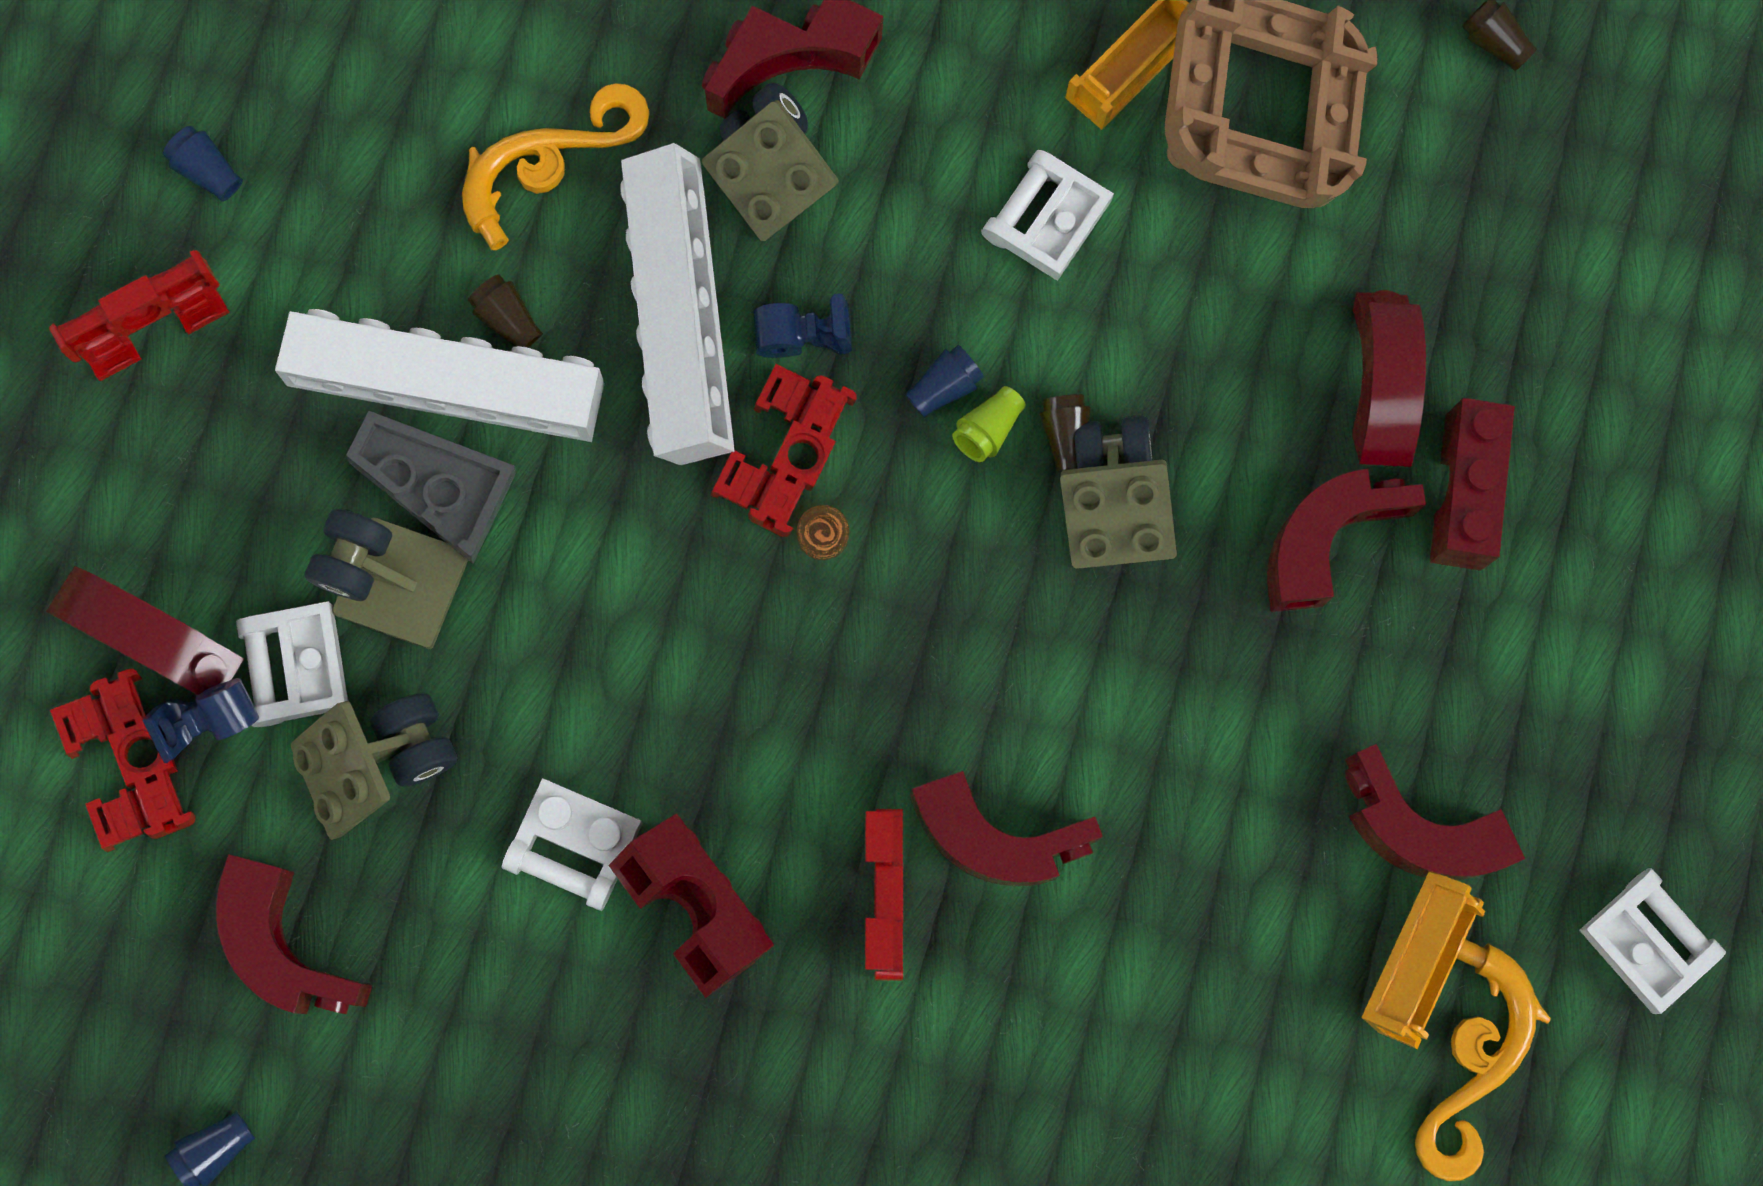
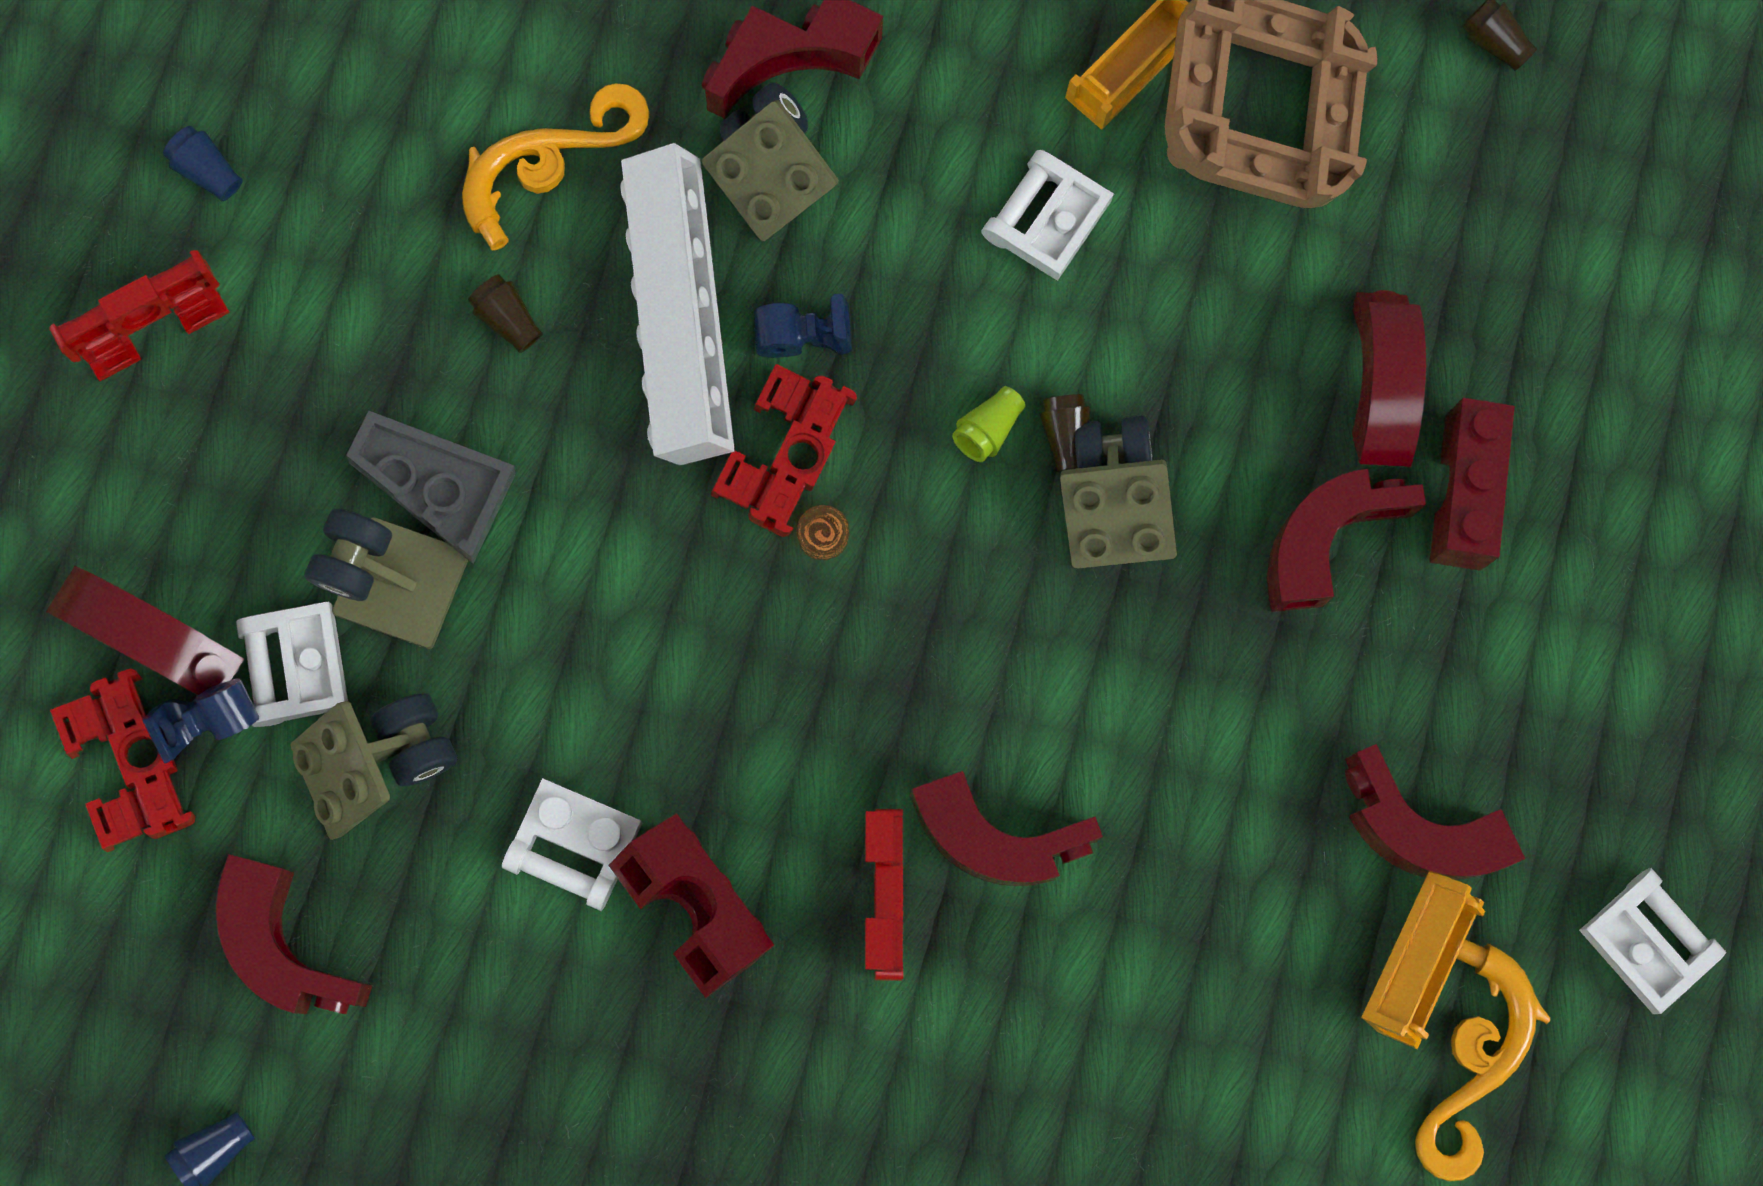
(440, 375): white brick -> none
(945, 381): dark blue cone -> none

